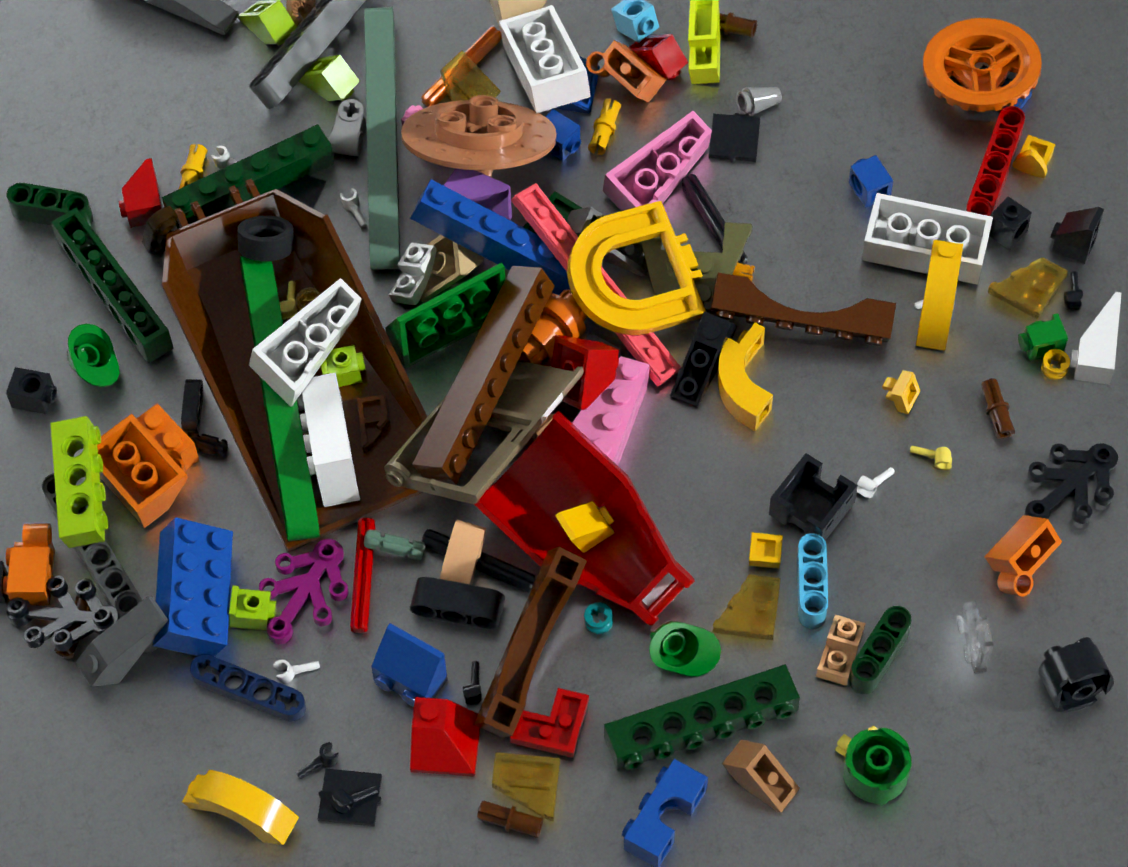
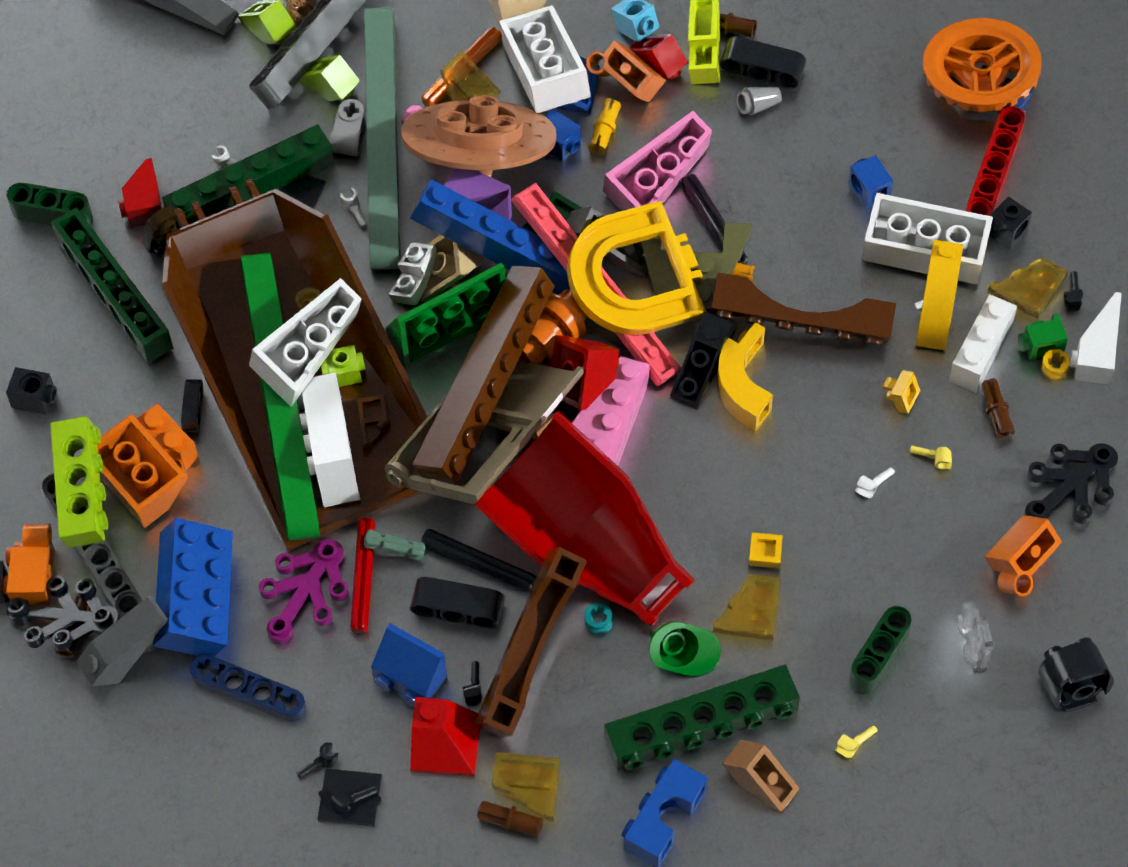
(92, 355): green piece -> none
(193, 169): yellow pin -> none
(210, 444): black piece -> none
(242, 803): yellow arch -> none
(248, 617): lime brick -> none
(265, 238): black tyre -> none
(288, 307): light yellow hand -> none
(291, 671): white hand -> none
(463, 552): light nougat slope -> none
(554, 732): red plate -> none
(586, 525): yellow slope -> none
(734, 137): black piece -> none
(763, 62): none -> black beam
(807, 593): medium azure beam -> none
(810, 501): black piece -> none
(840, 650): light nougat slope -> none
(876, 782): green brick -> none
(982, 343): none -> white brick
(1034, 156): yellow tile -> none
(1077, 233): black slope -> none

